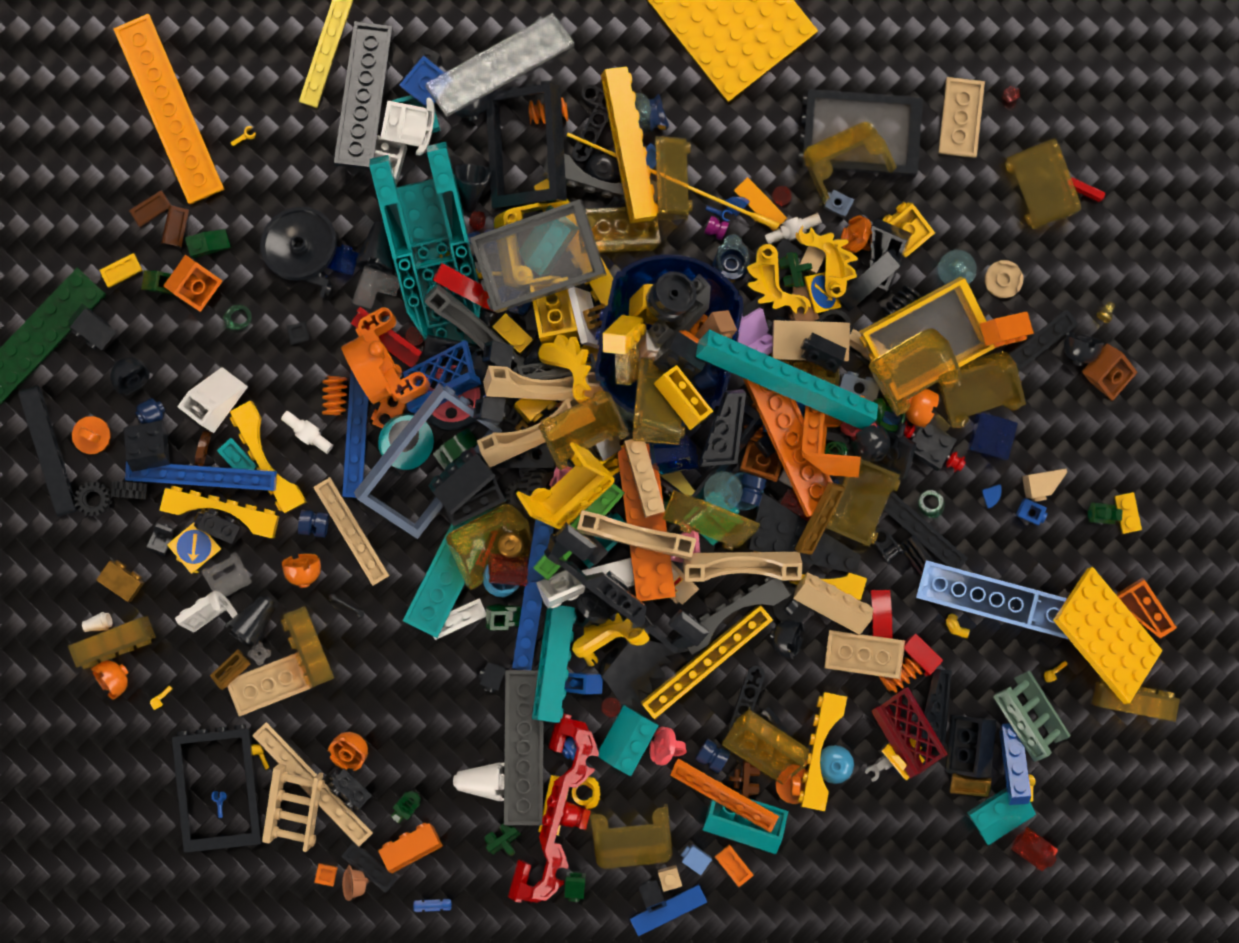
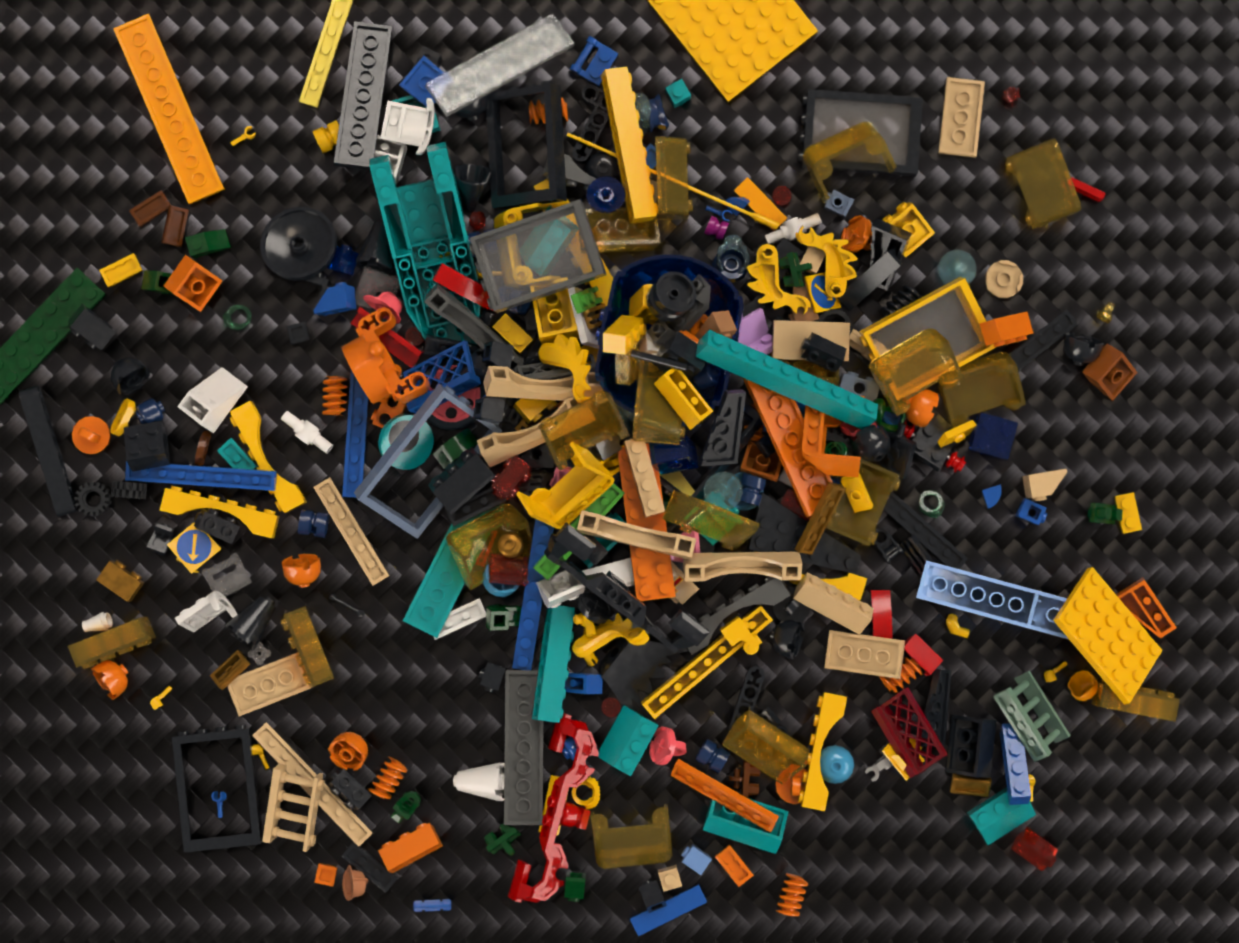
(123, 416): none -> yellow plate
(327, 136): none -> yellow wheel
(336, 300): none -> blue slope
(385, 300): none -> coral piece
(388, 779): none -> orange piece
(507, 483): none -> clear red brick
(583, 621): none -> yellow arm
(585, 299): none -> bright green hinge
(602, 60): none -> blue plate
(605, 187): none -> clear blue dish
(659, 360): none -> black bar
(677, 93): none -> teal brick
(738, 631): none -> yellow brick
(792, 896): none -> orange piece
(857, 493): none -> yellow plate
(957, 434): none -> yellow plate
(1083, 685): none -> light orange hair

